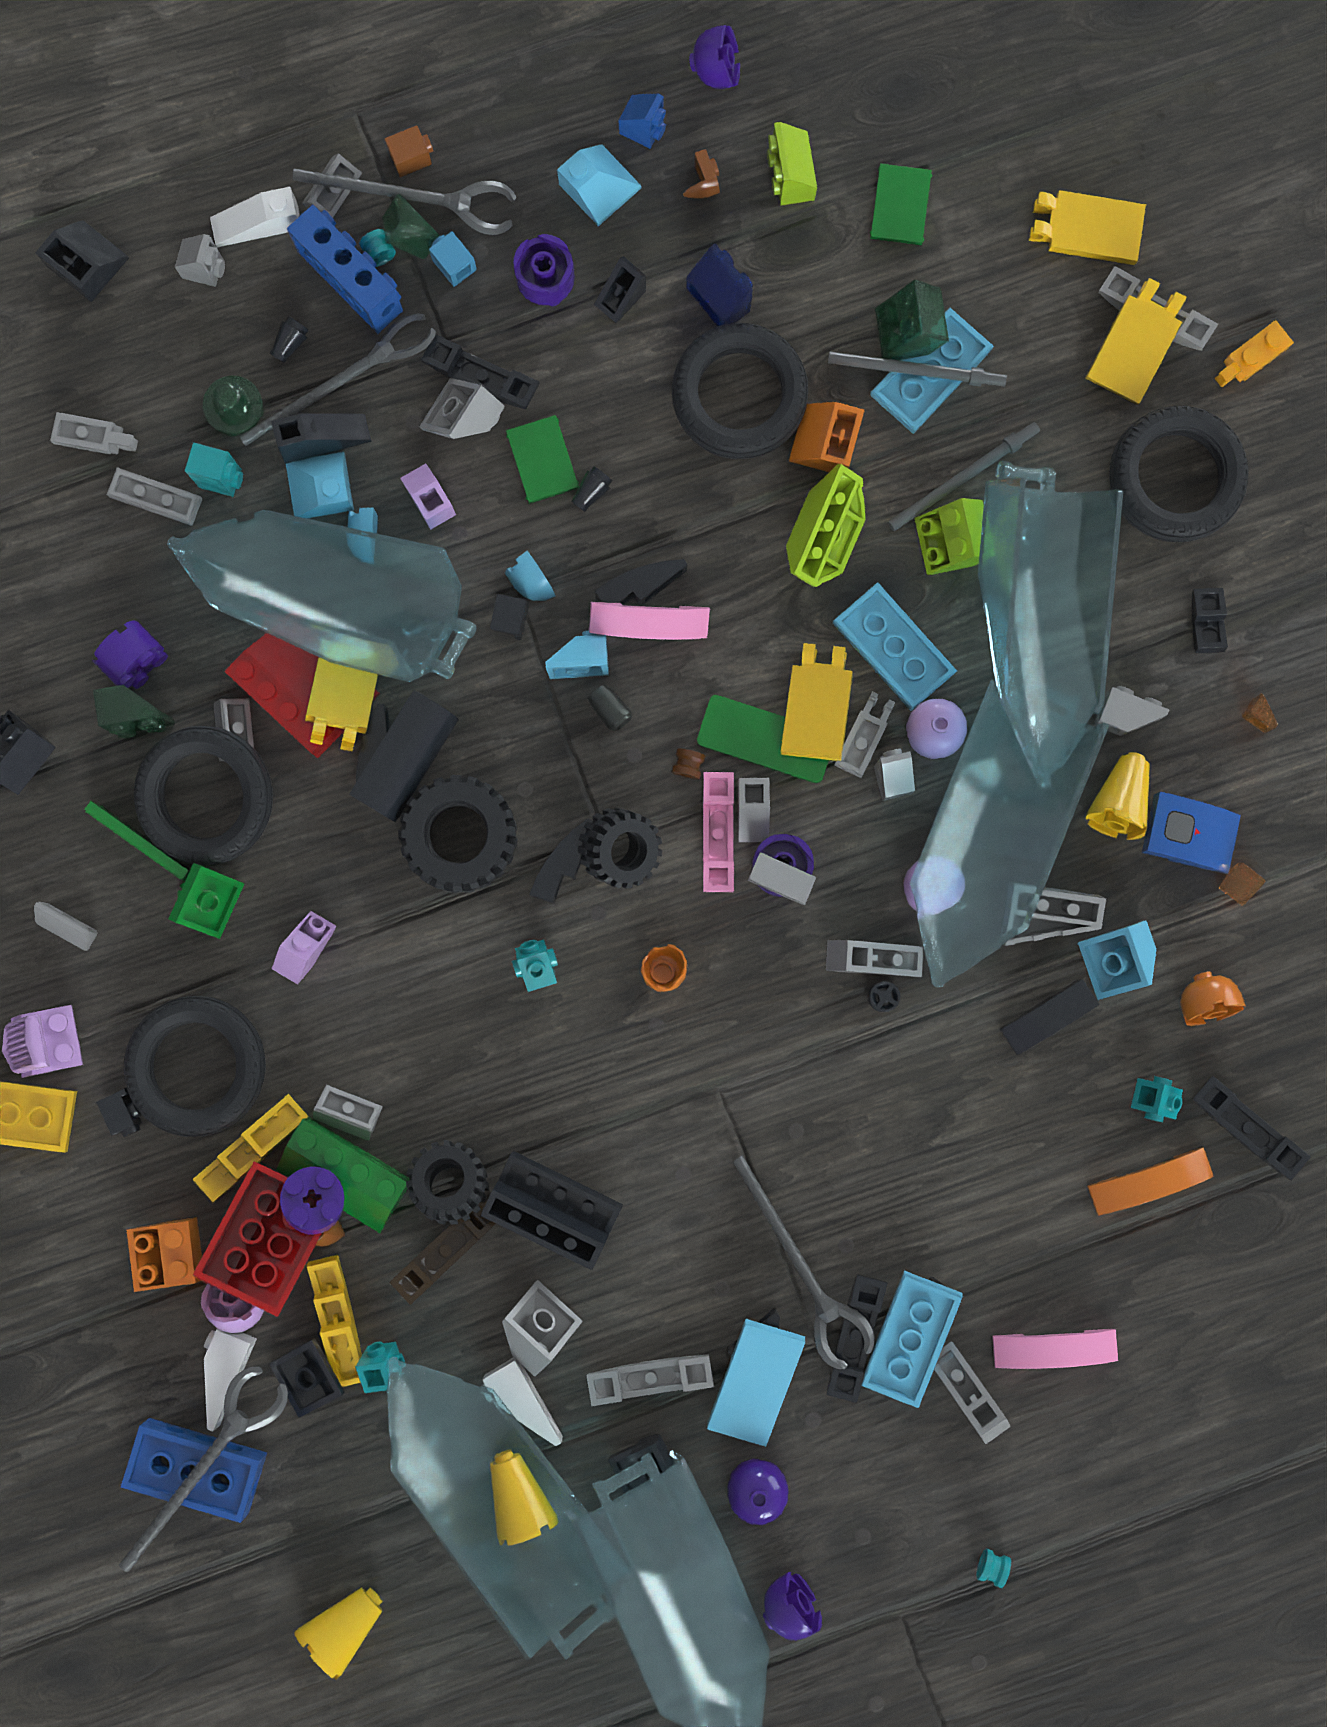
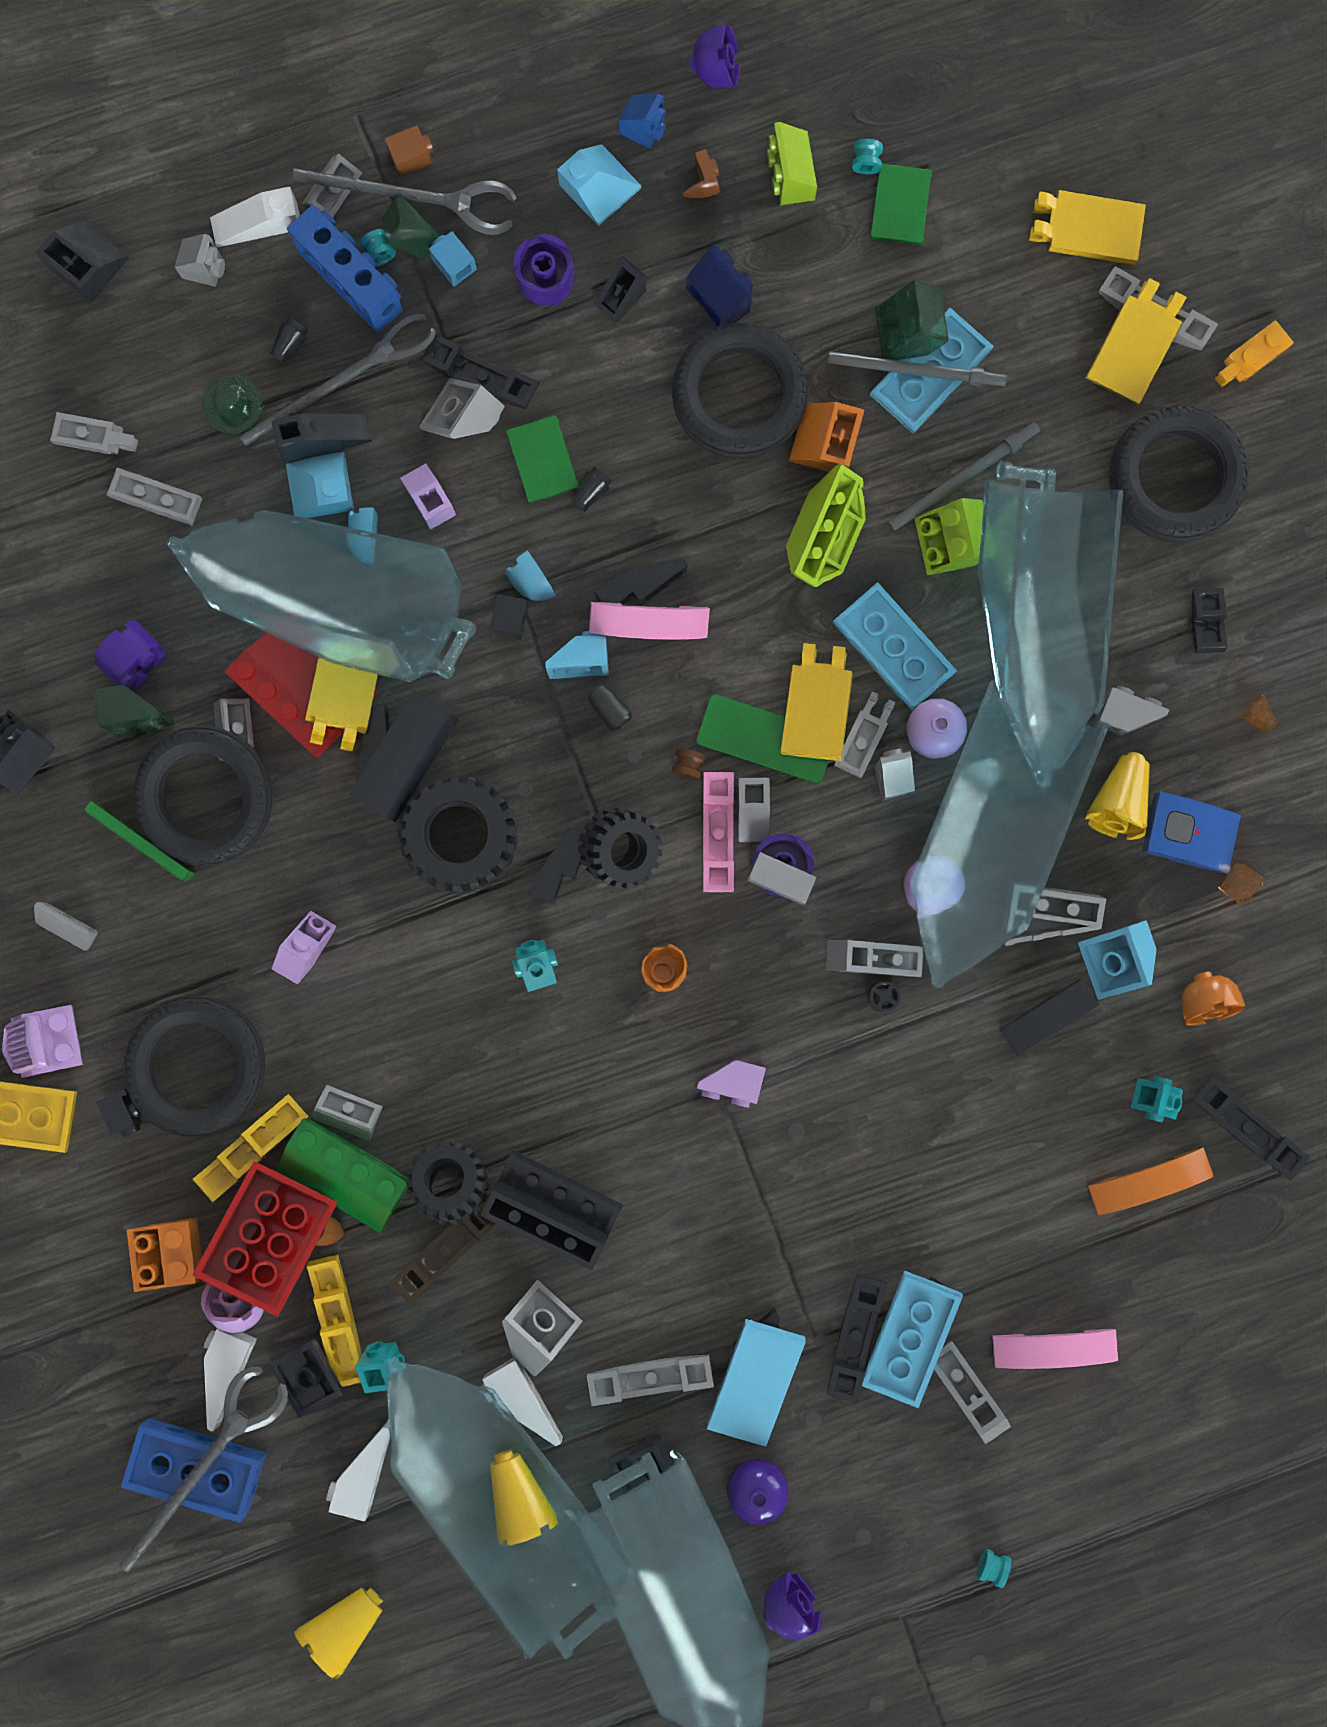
(206, 901): green tile -> none
(214, 470): teal brick -> none
(296, 1191): dark purple brick -> none
(357, 1485): none -> white slope
(735, 1080): none -> lavender slope
(825, 1307): dark grey piece -> none
(867, 156): none -> teal wheel

